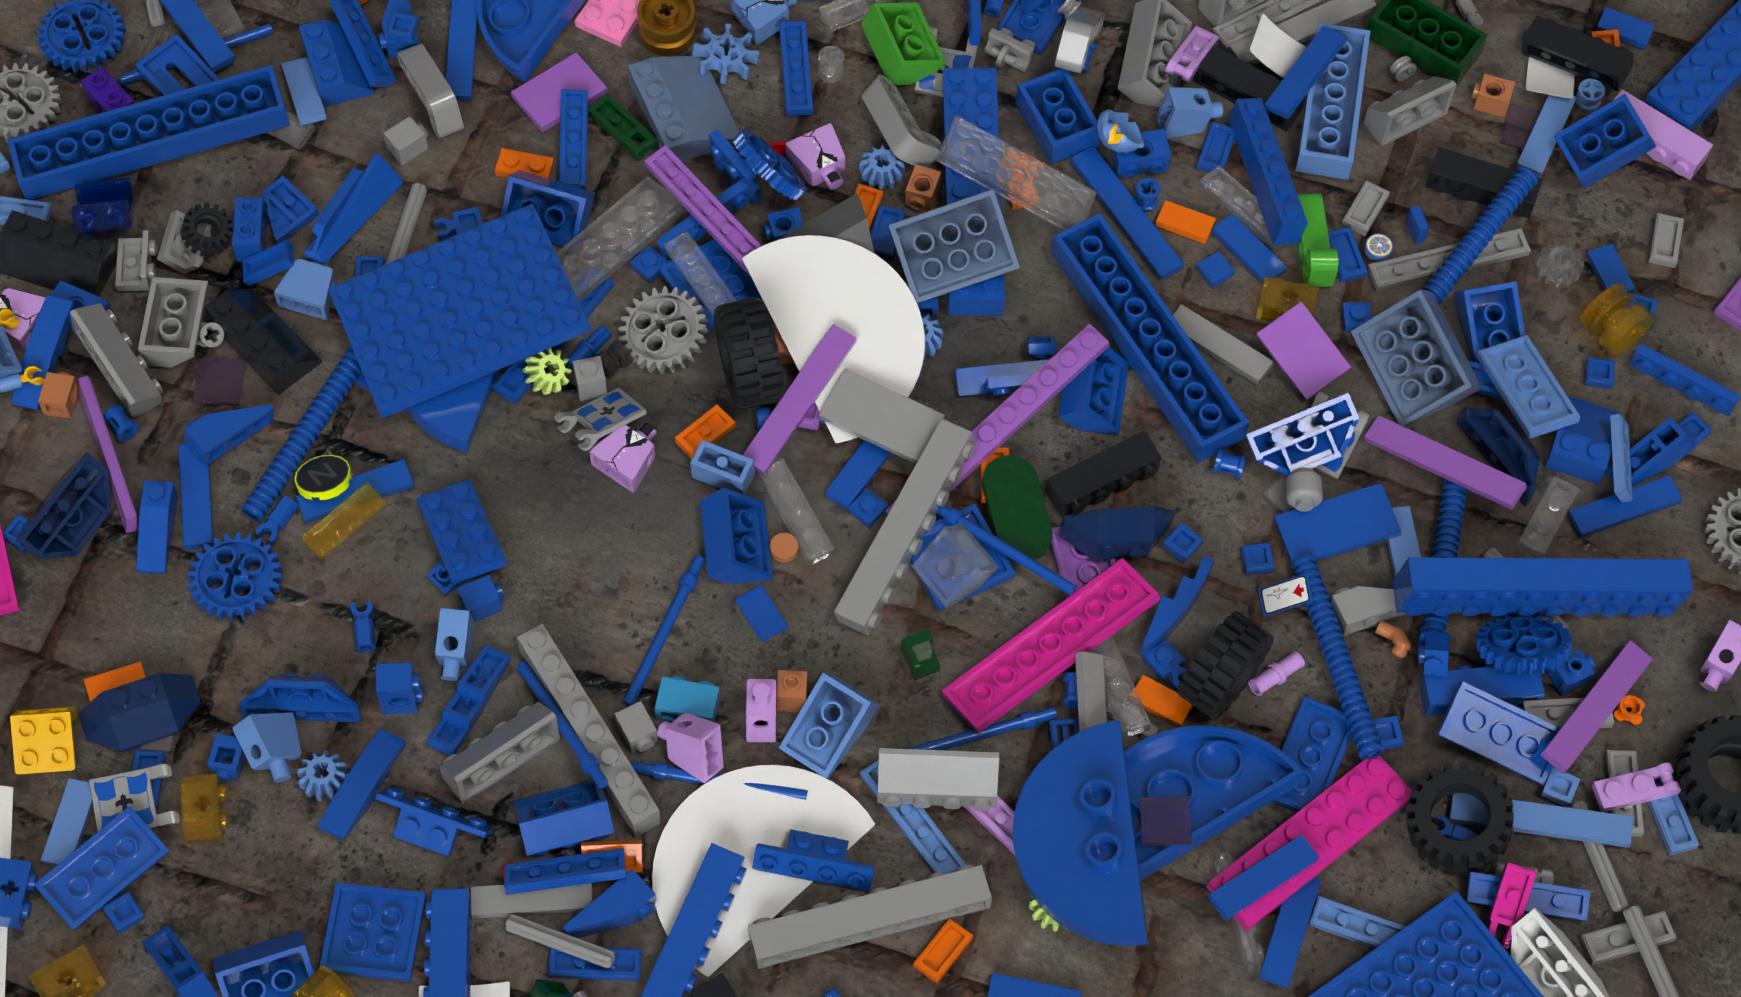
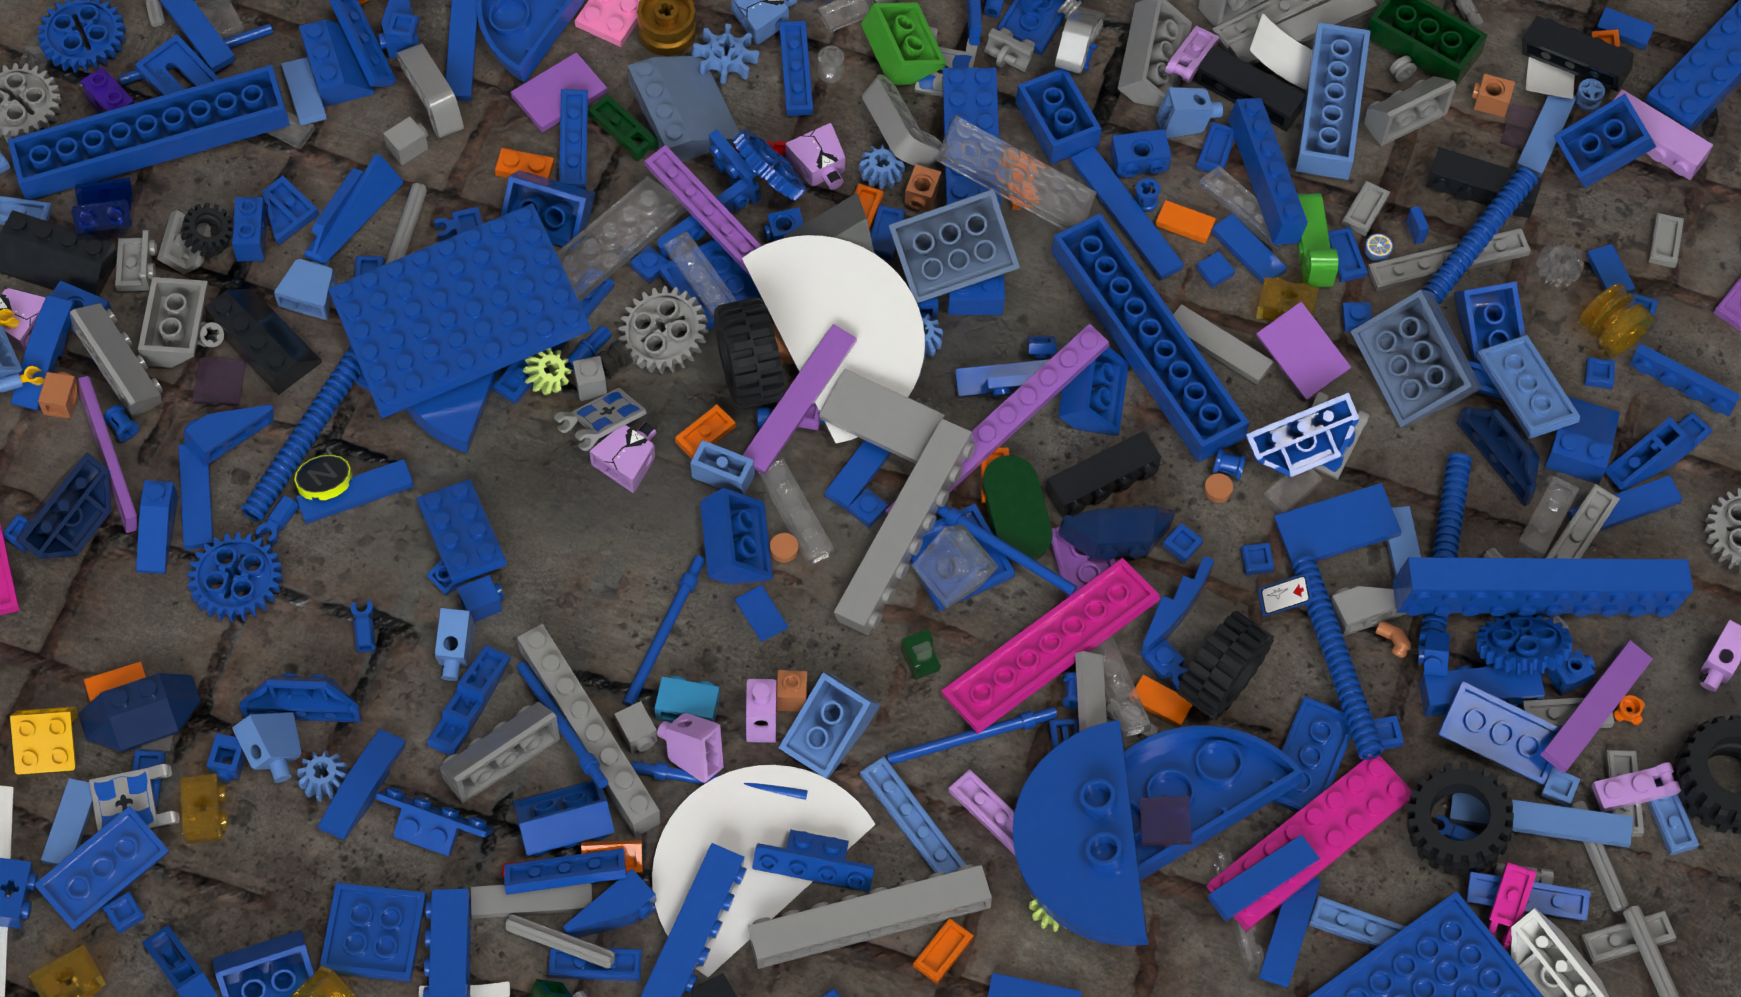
(268, 262): blue tile -> none
(343, 521): clear yellow tile -> none
(398, 688): blue brick -> none
(938, 778): light grey slope -> none
(1118, 133): medium blue hair -> none
(1218, 488): none -> nougat tile
(1276, 673): lavender pin -> none
(1304, 489): light grey head -> none
(1305, 72): blue tile -> none
(1445, 462): medium lavender tile -> none
(1585, 524): none -> light grey tile
(1621, 458): medium blue tile -> none

